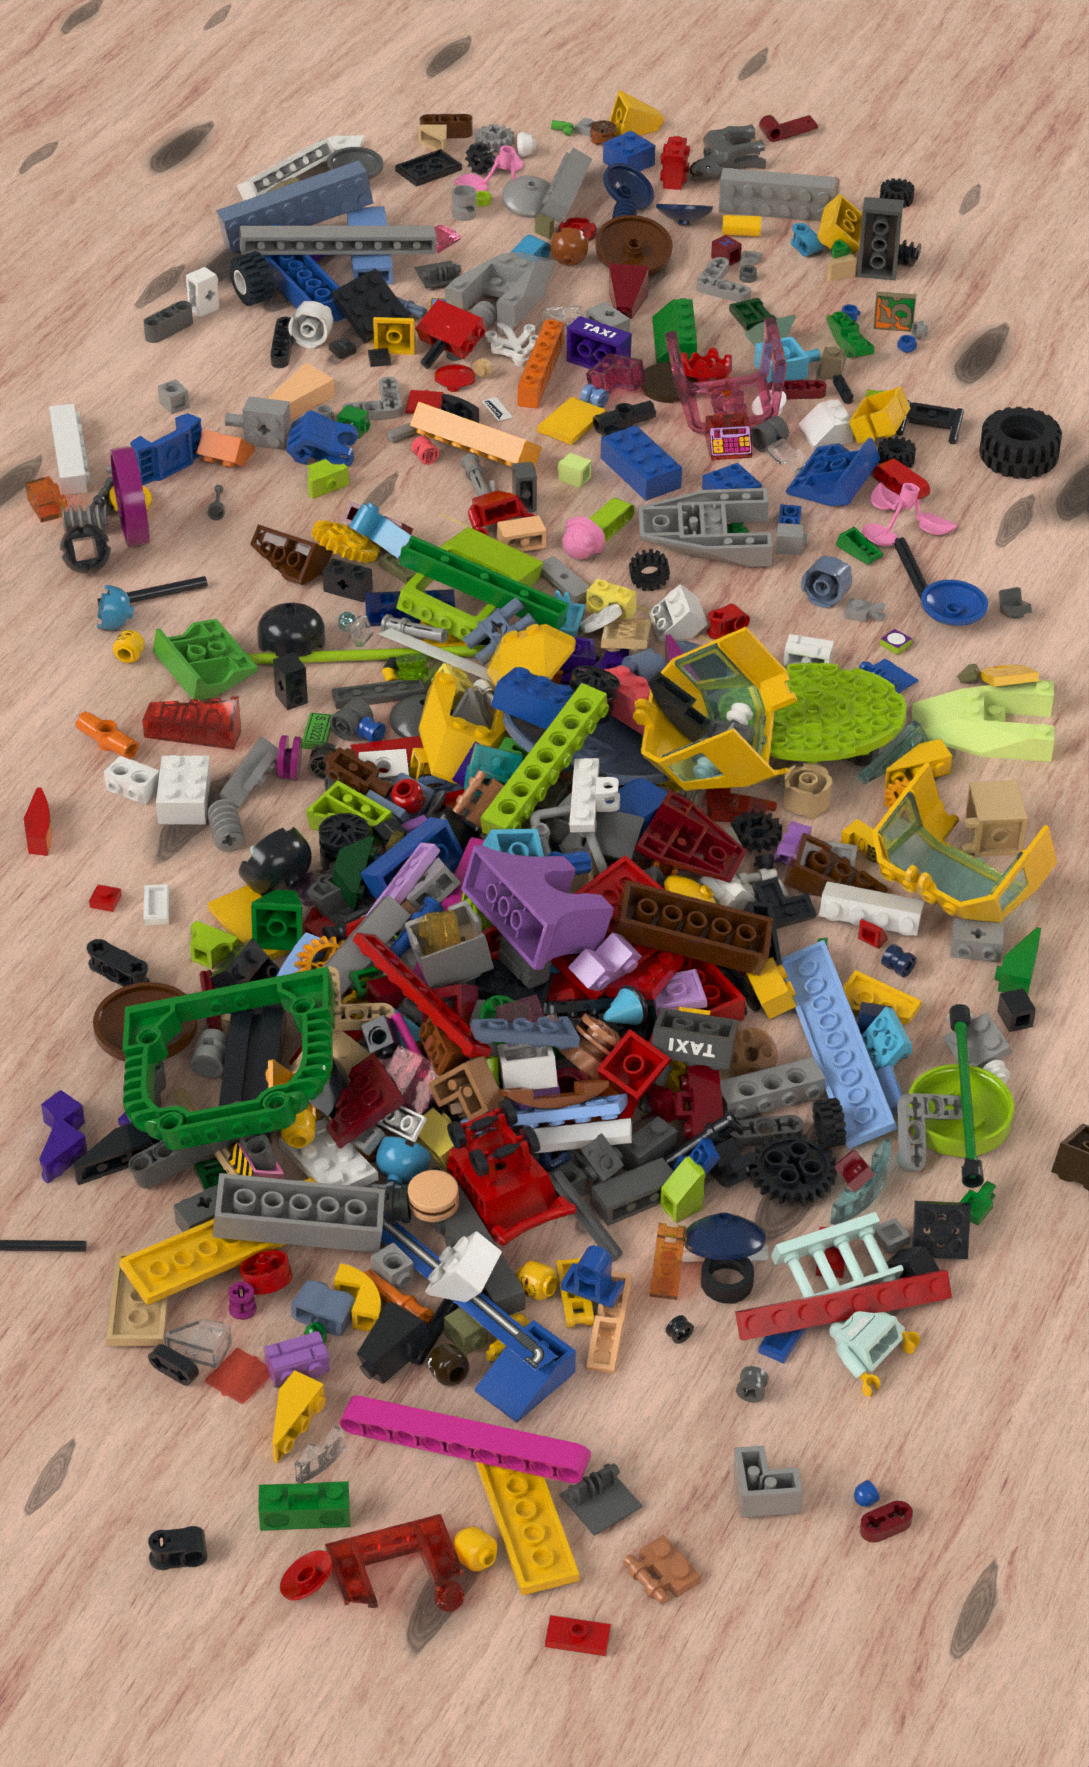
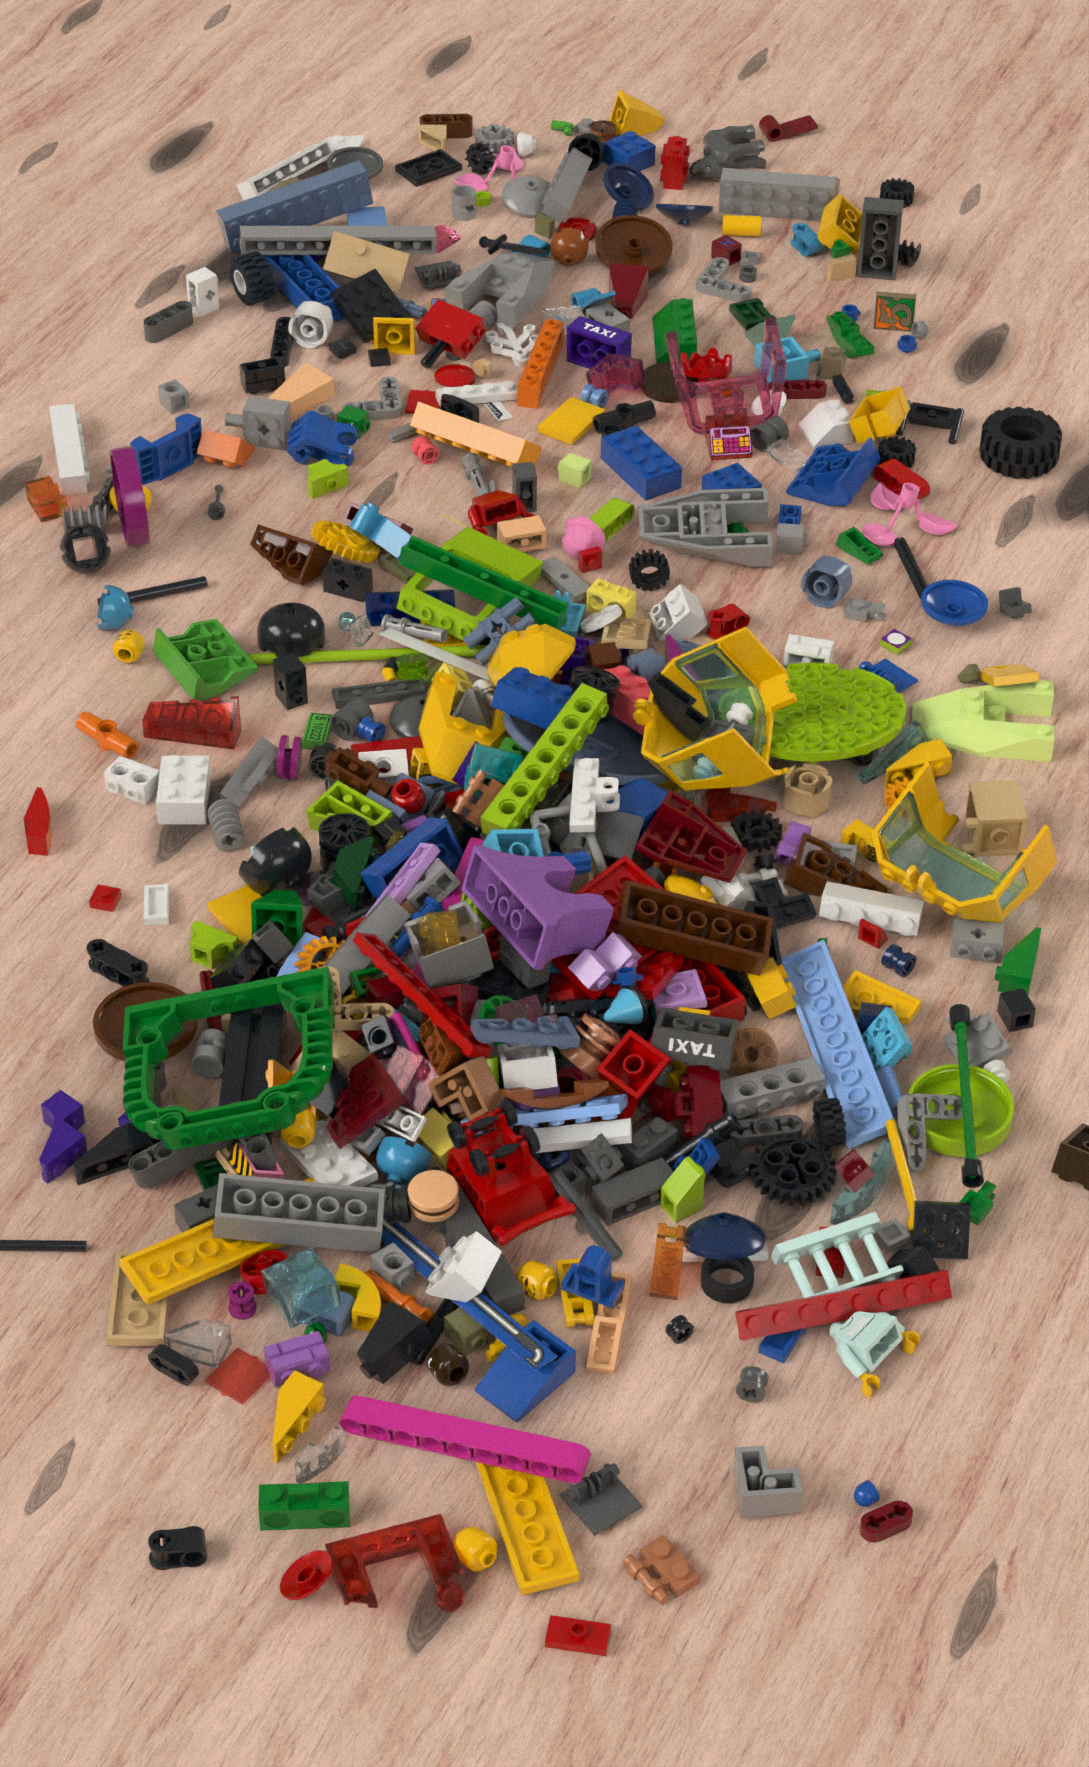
(262, 375): none -> black brick
(273, 942): none -> dark grey brick
(301, 1287): none -> clear light blue slope
(355, 257): none -> tan brick
(481, 393): none -> white plate
(500, 243): none -> black sword
(590, 145): none -> black cylinder
(590, 298): none -> dark azure door
(590, 559): none -> red plate
(603, 655): none -> reddish brown brick
(626, 976): none -> blue plate
(903, 1171): none -> yellow piece

